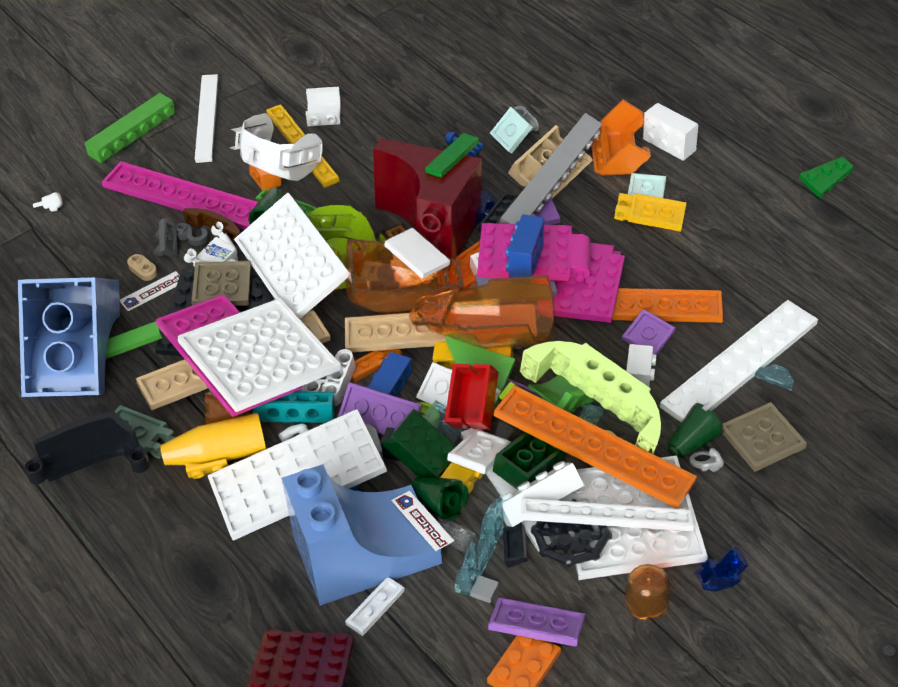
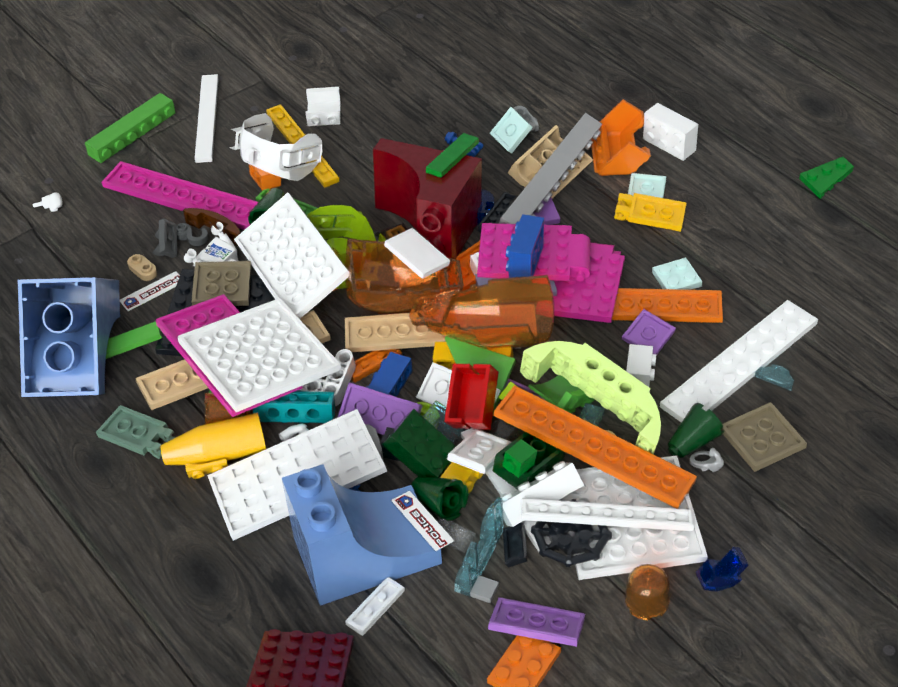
(83, 445): black panel -> none
(519, 458): none -> green brick
(677, 275): none -> light aqua plate

